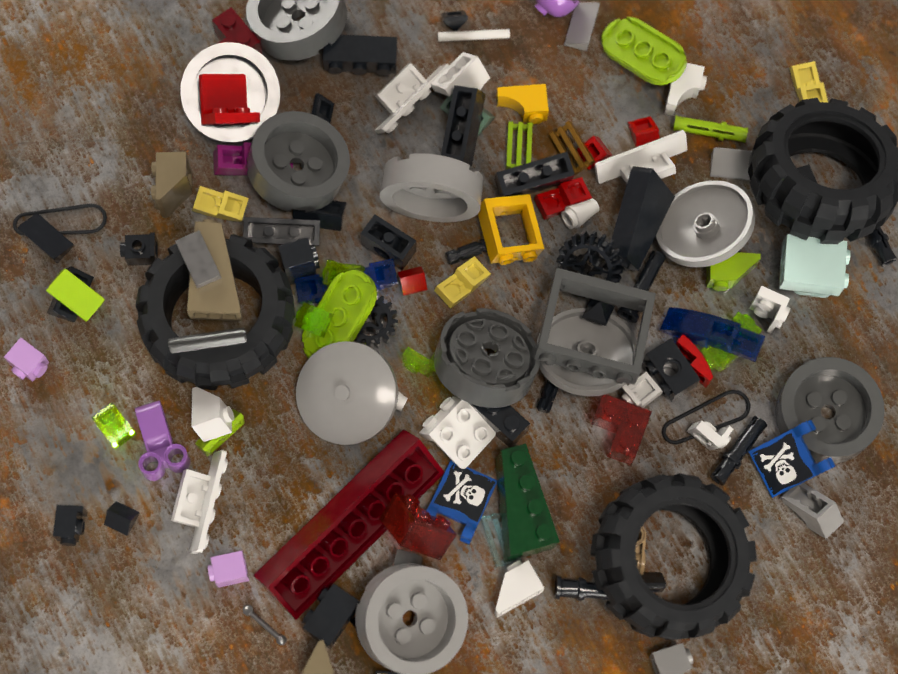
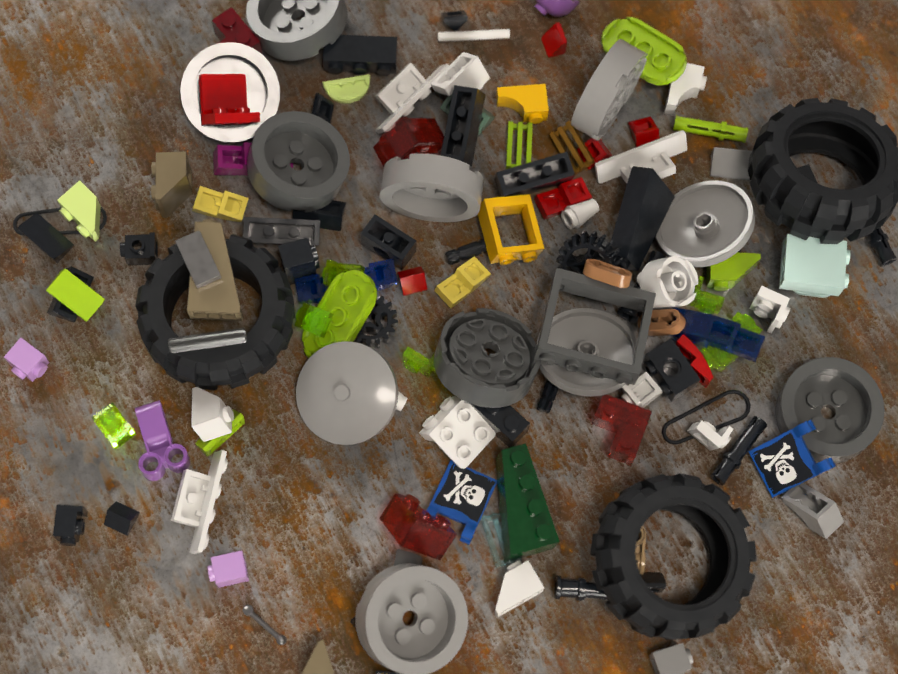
(83, 208): none -> yellowish green slope
(330, 616): black brick -> none
(347, 89): none -> yellowish green tile
(347, 524): dark red slope -> none
(410, 137): none -> clear red brick
(554, 41): none -> red slope
(582, 25): light grey slope -> none
(598, 312): black slope -> none
(607, 273): none -> medium nougat beam
(609, 89): none -> light grey brick
(662, 318): none -> medium nougat beam
(671, 281): none -> white brick
(705, 301): none -> clear neon green bracket
(807, 82): light yellow slope -> none

